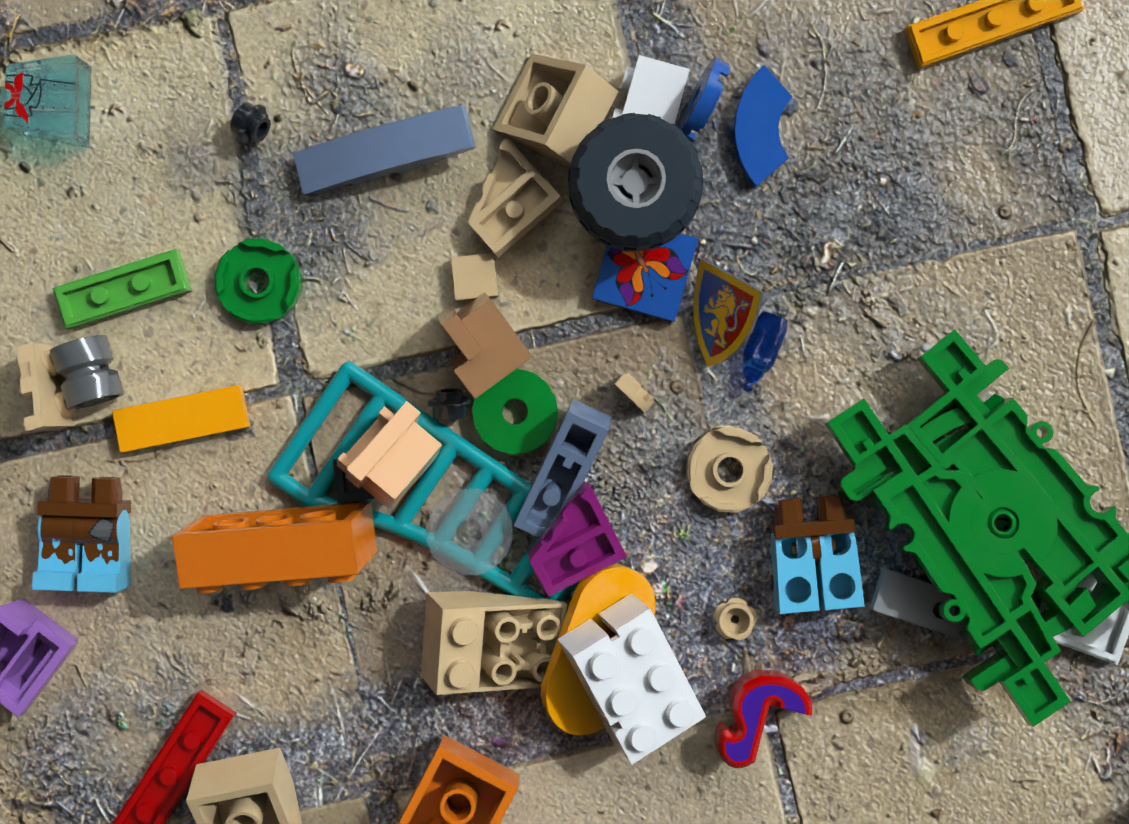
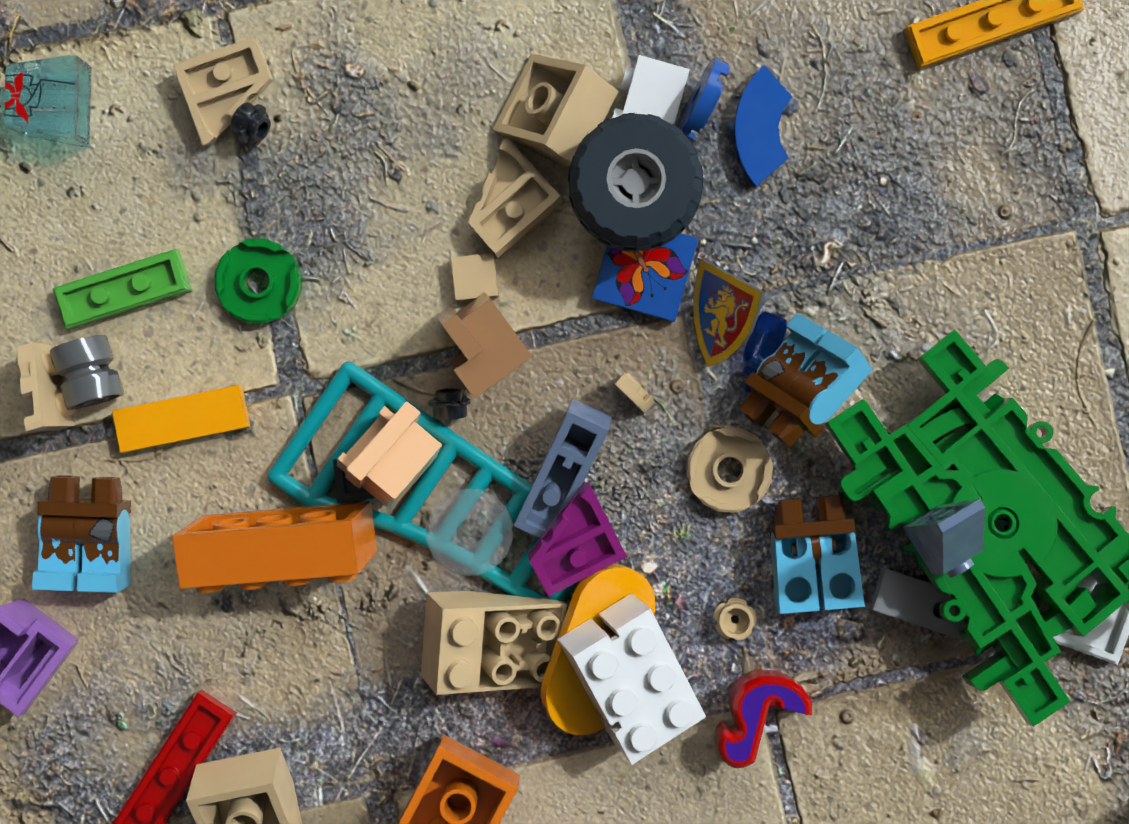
(221, 83): none -> tan wing
(384, 150): sand blue slope -> none
(530, 433): green tile -> none
(804, 381): none -> hips
(949, 536): none -> sand blue slope

